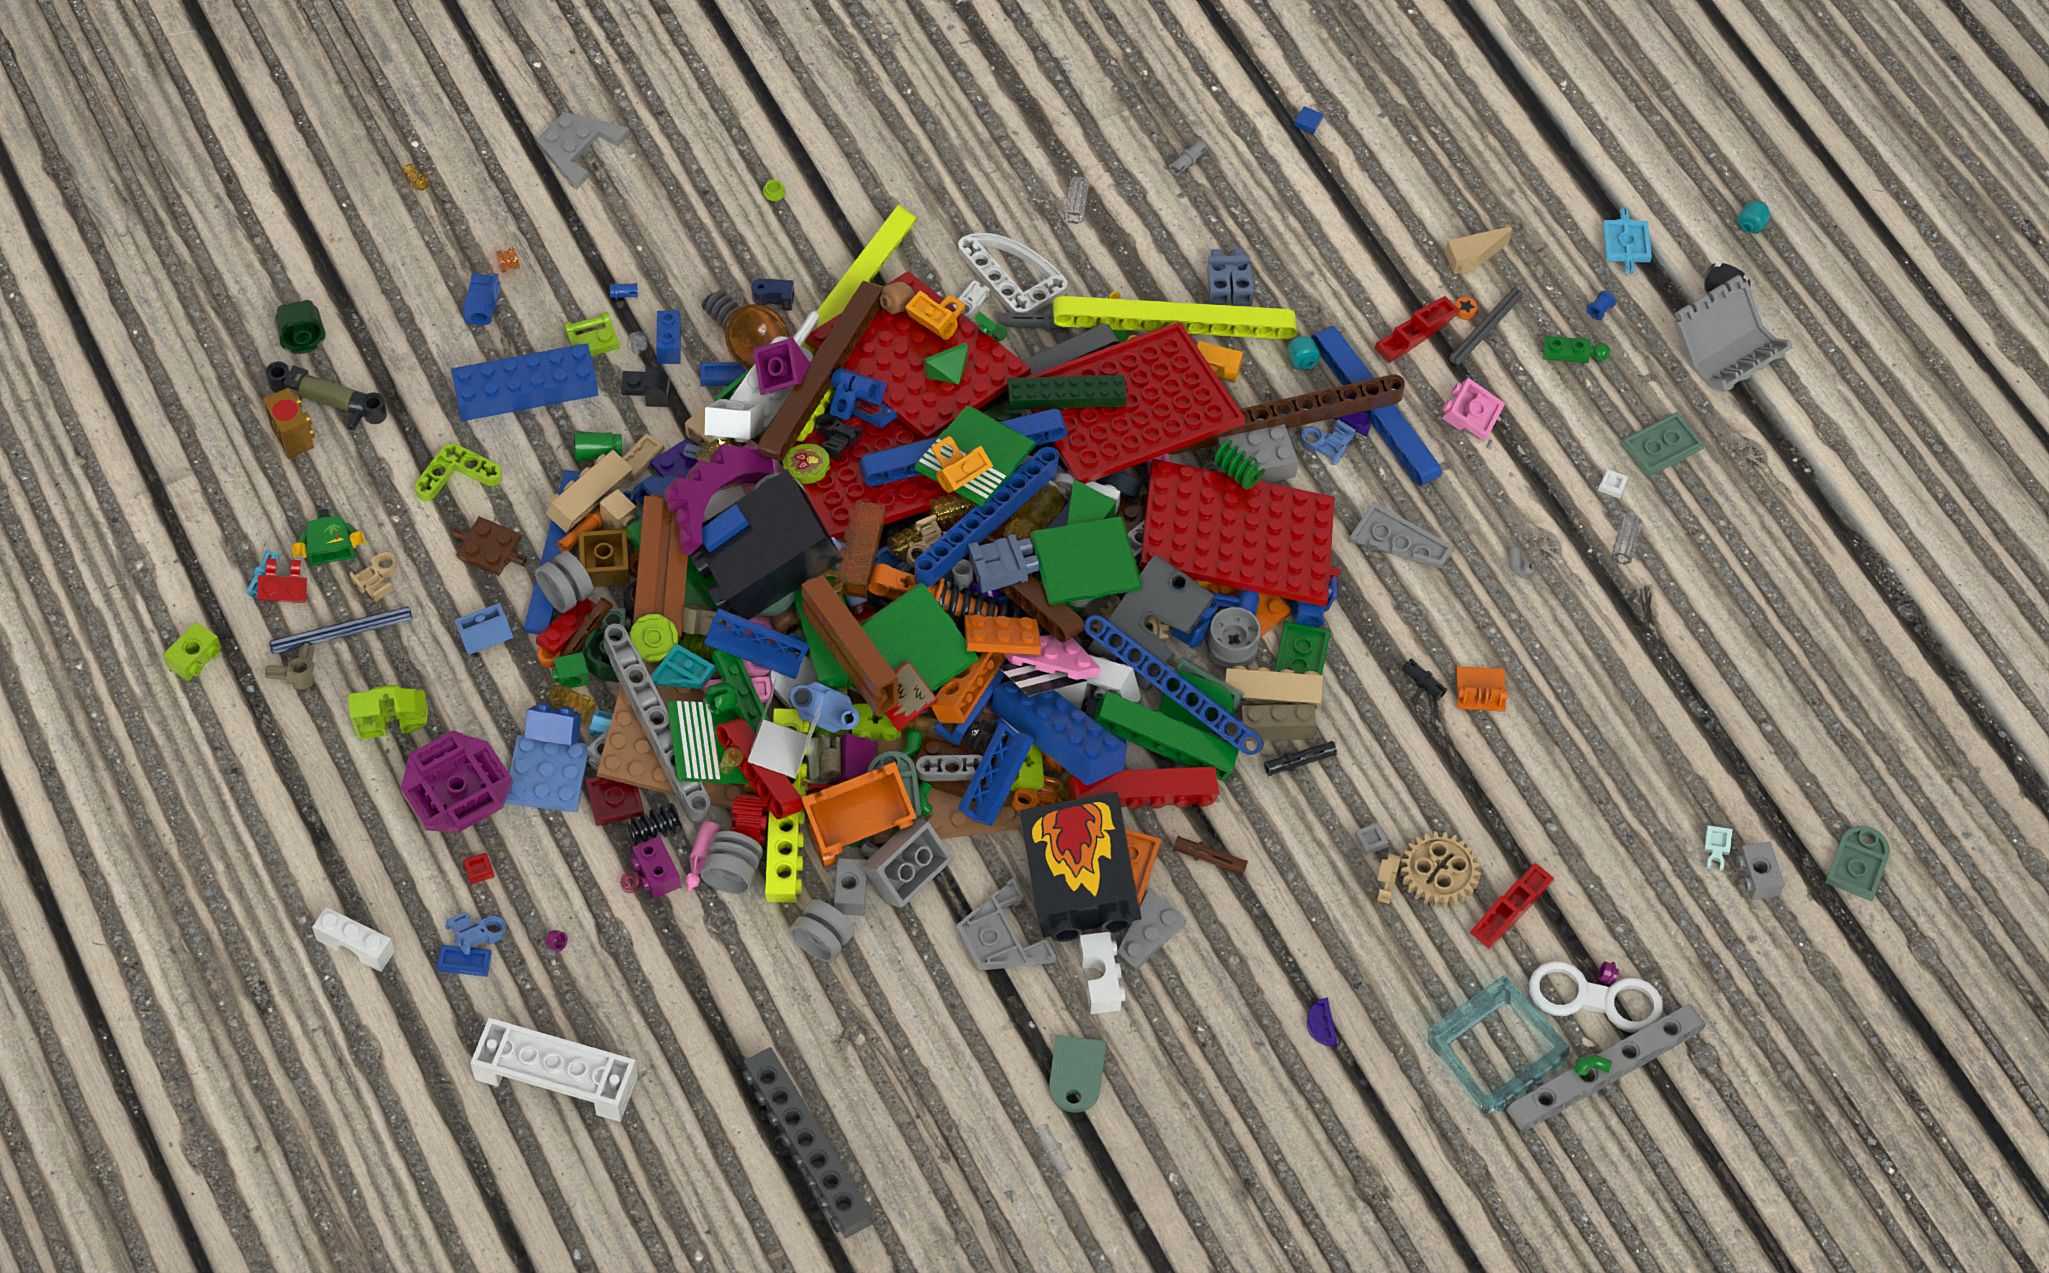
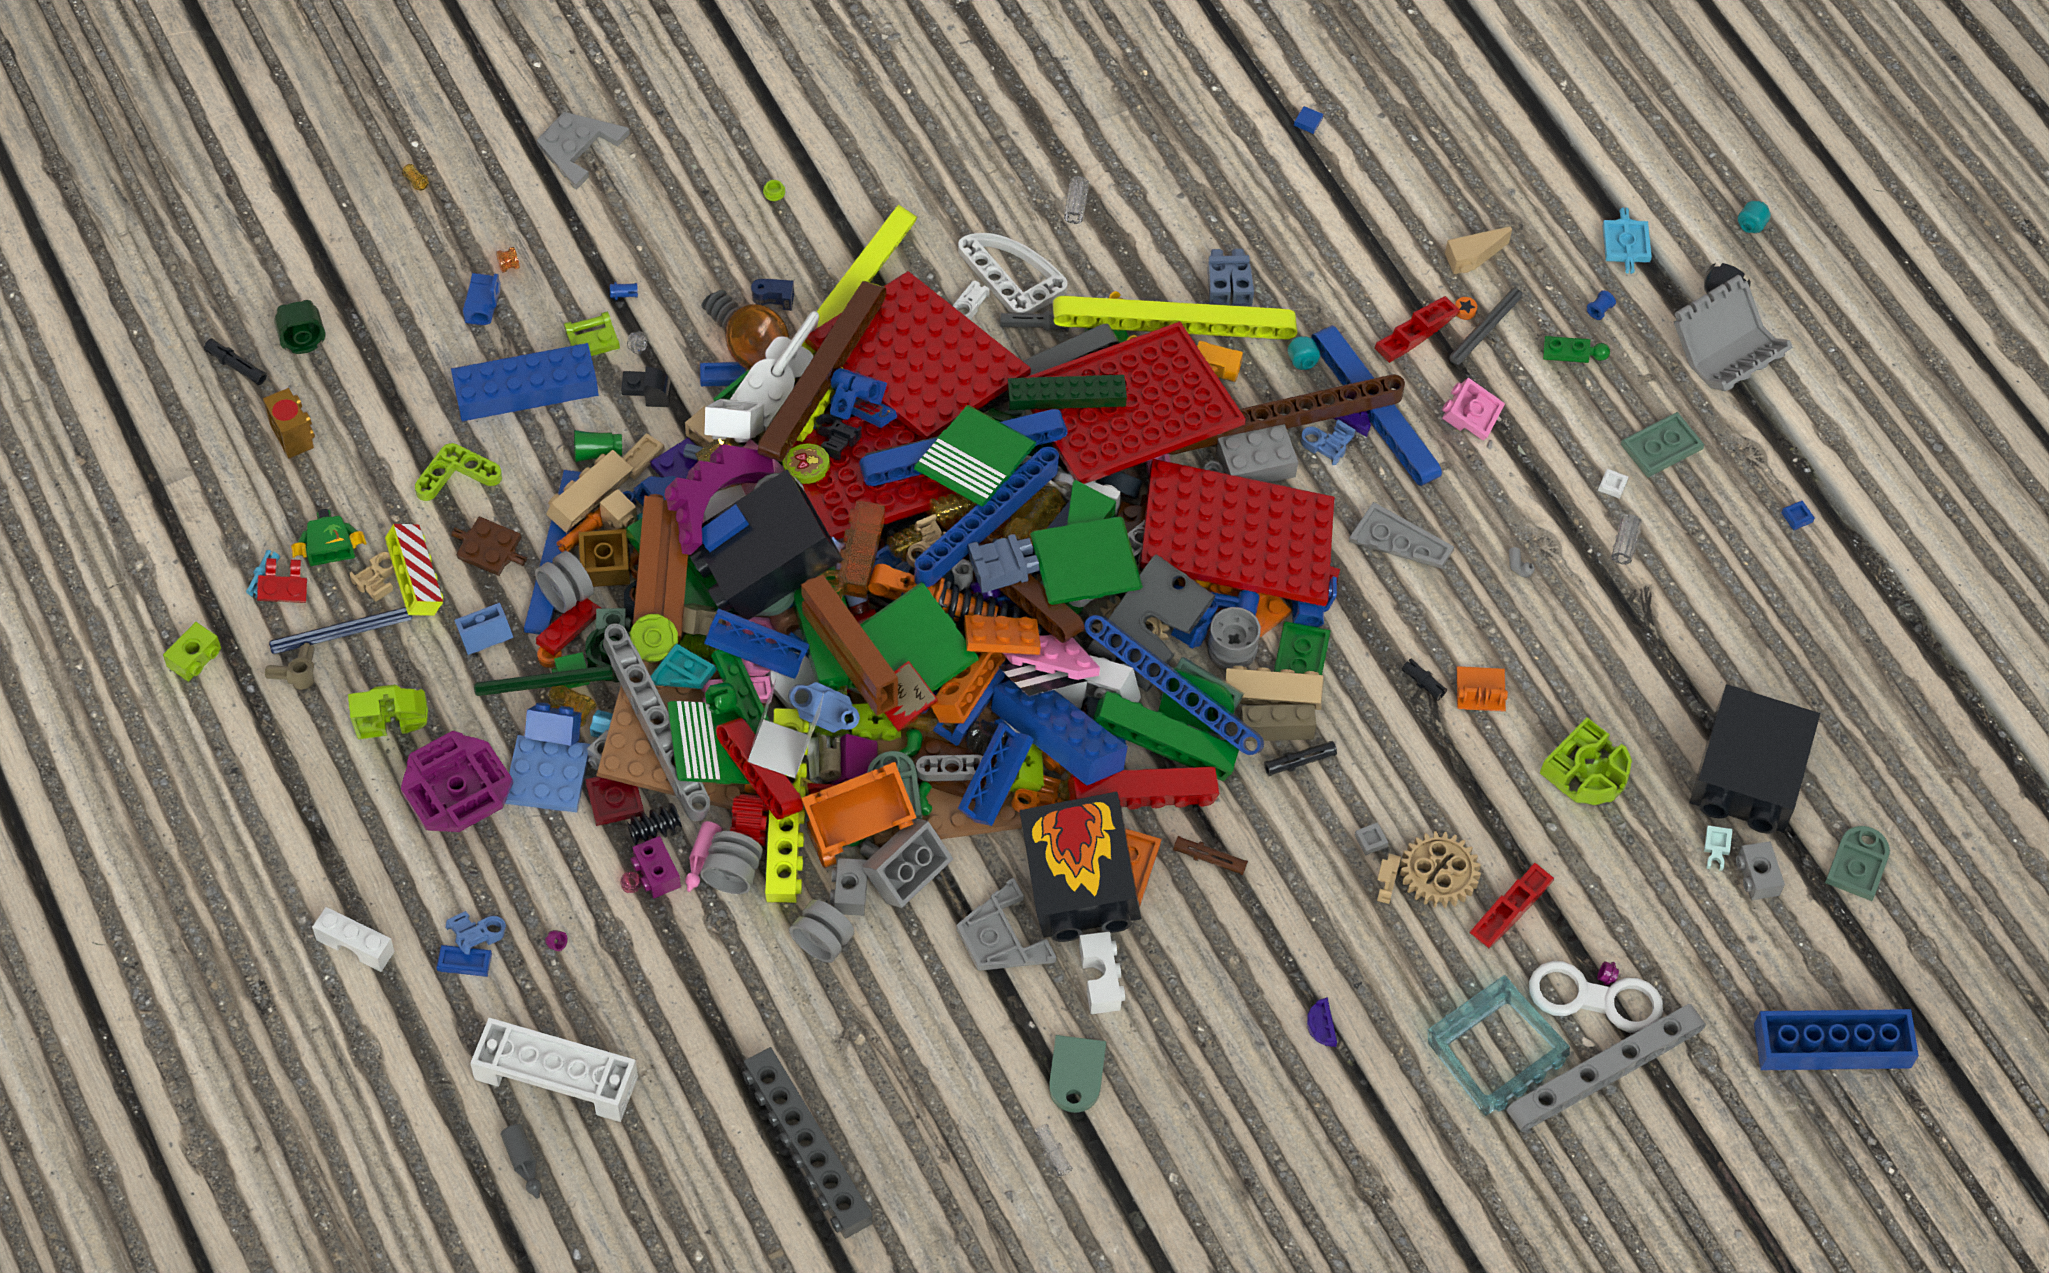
(227, 357): none -> black pin
(327, 393): black piece -> none
(414, 569): none -> brick
(478, 868): red tile -> none
(521, 1156): none -> dark grey wheel
(544, 680): none -> dark green axle
(602, 608): reddish brown pin -> none
(668, 337): blue brick -> none
(731, 758): clear yellow pin -> none
(780, 365): magenta slope -> none
(895, 297): medium nougat head -> none
(935, 316): light orange piece -> none
(947, 365): green slope -> none
(959, 469): light orange piece -> none
(996, 331): green plate -> none
(1151, 932): light grey wing -> none
(1188, 157): light grey pin -> none
(1237, 466): green piece -> none
(1592, 1061): green arm -> none
(1595, 784): none -> lime connector
(1754, 760): none -> black brick
(1798, 515): none -> blue tile
(1836, 1039): none -> blue brick

